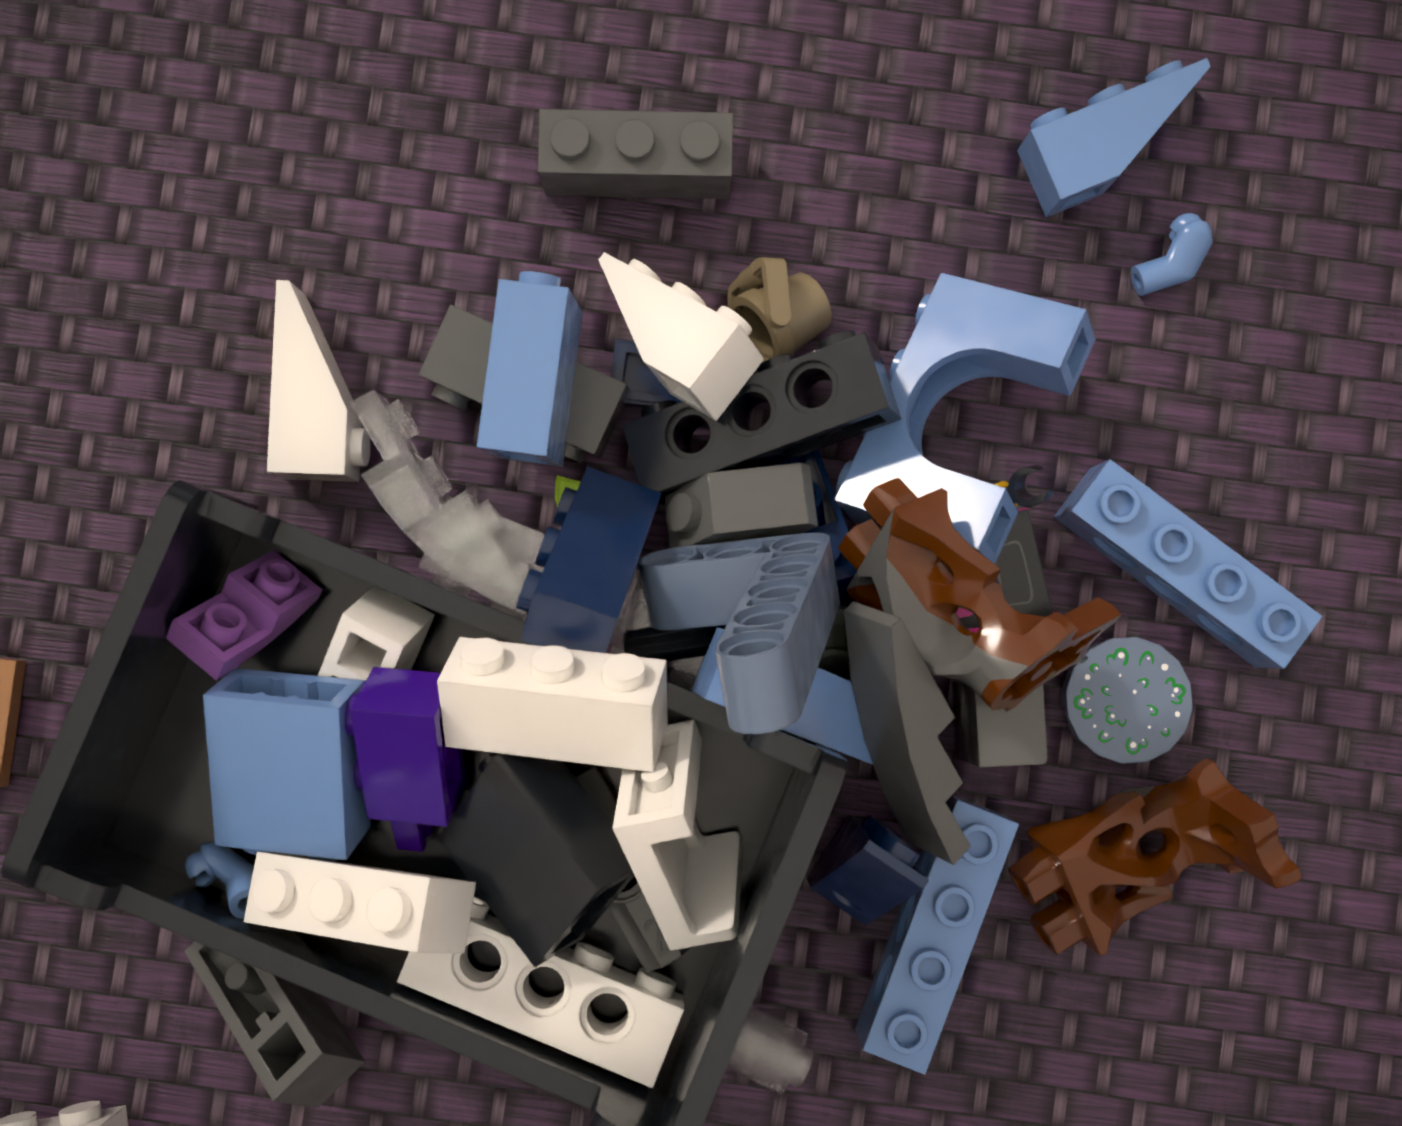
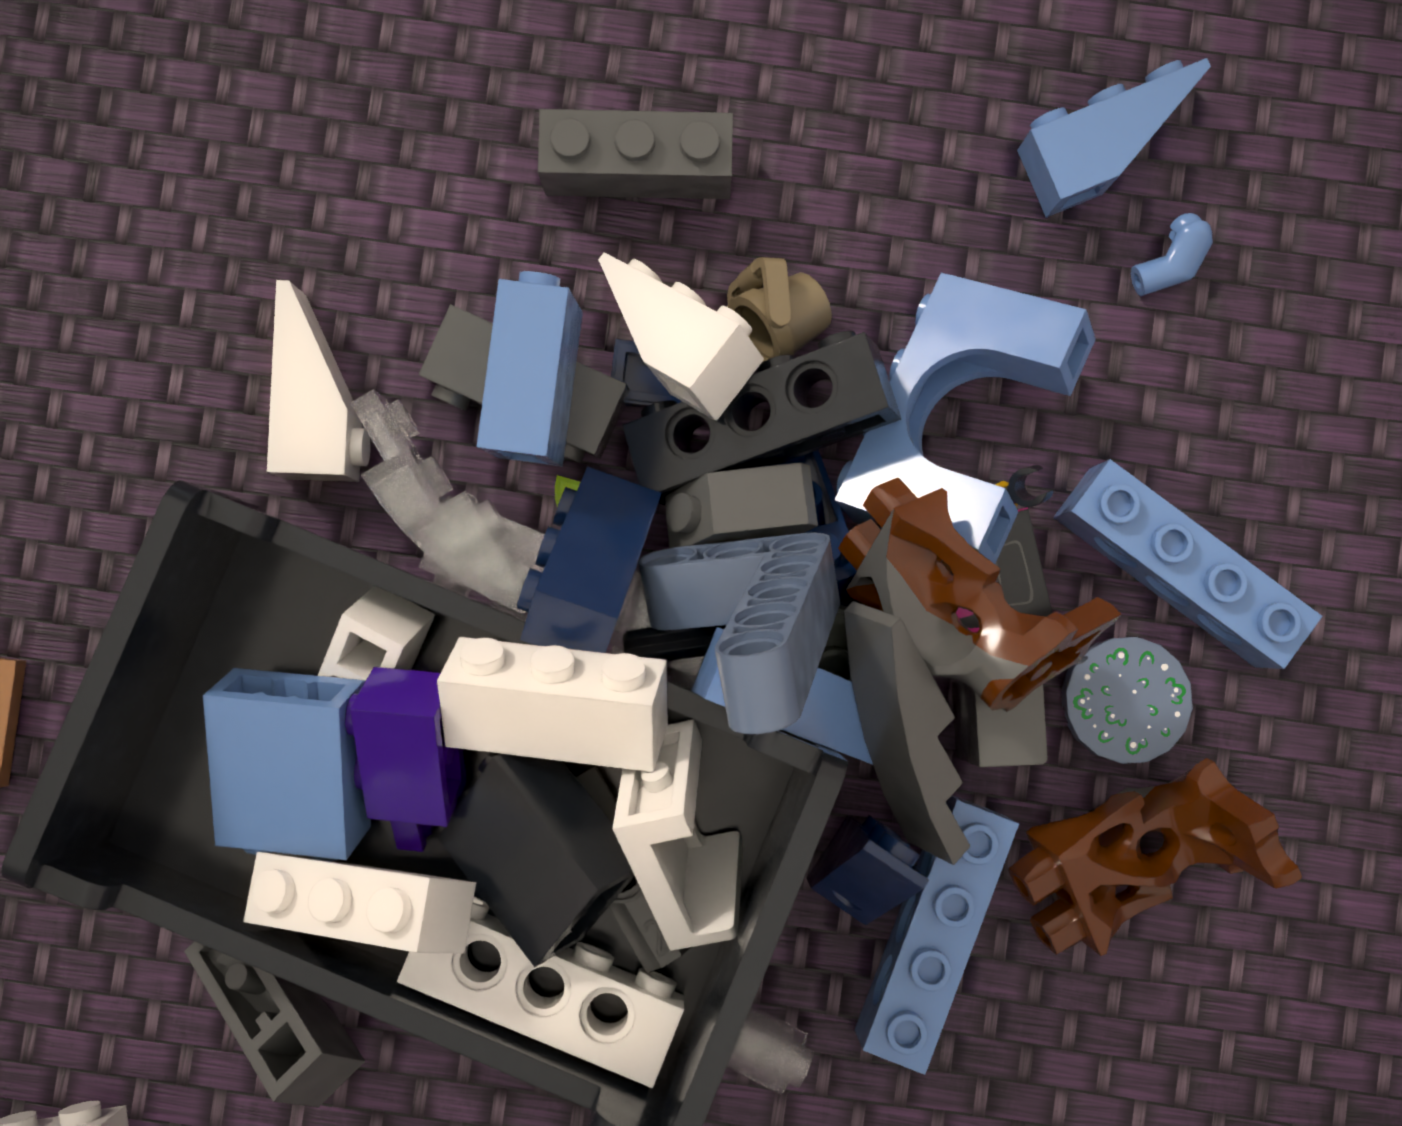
(229, 867): medium blue arm -> none
(246, 616): medium lavender slope -> none

